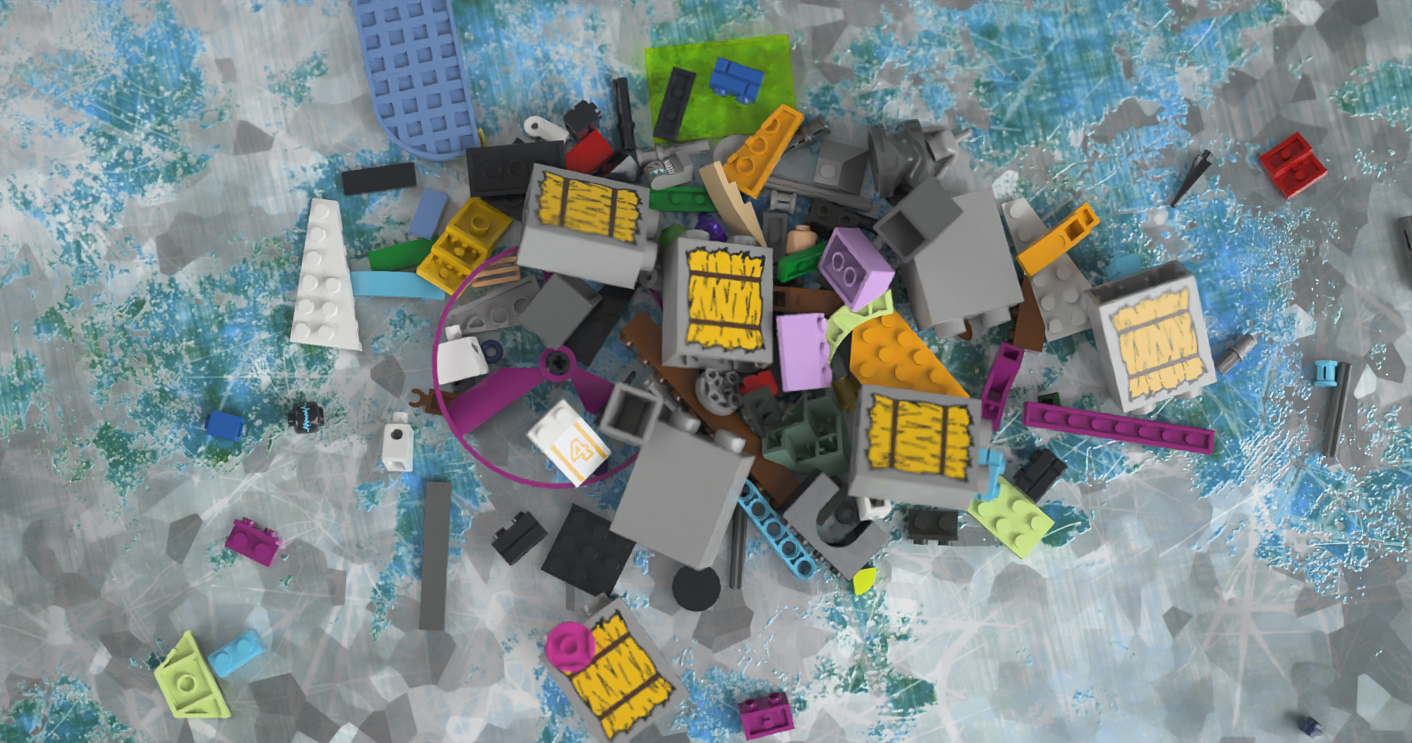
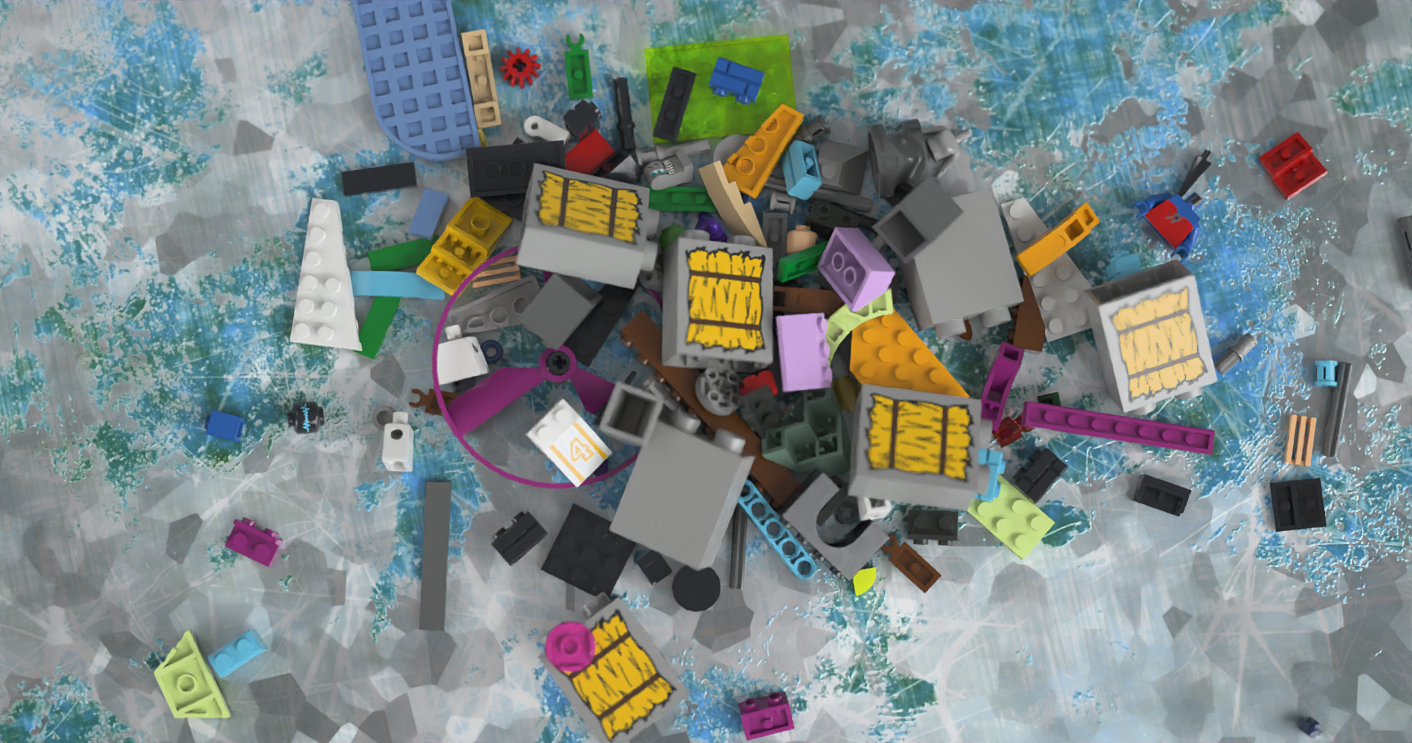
(377, 325): none -> green tile
(382, 416): none -> light grey tile
(481, 79): none -> tan slope
(512, 73): none -> red gear
(578, 70): none -> green plate
(654, 567): none -> black panel
(801, 170): none -> medium azure brick
(911, 564): none -> reddish brown plate
(1009, 431): none -> clear red plate
(1161, 495): none -> black hinge
(1173, 220): none -> torso
(1298, 504): none -> black slope
(1309, 440): none -> light nougat tile

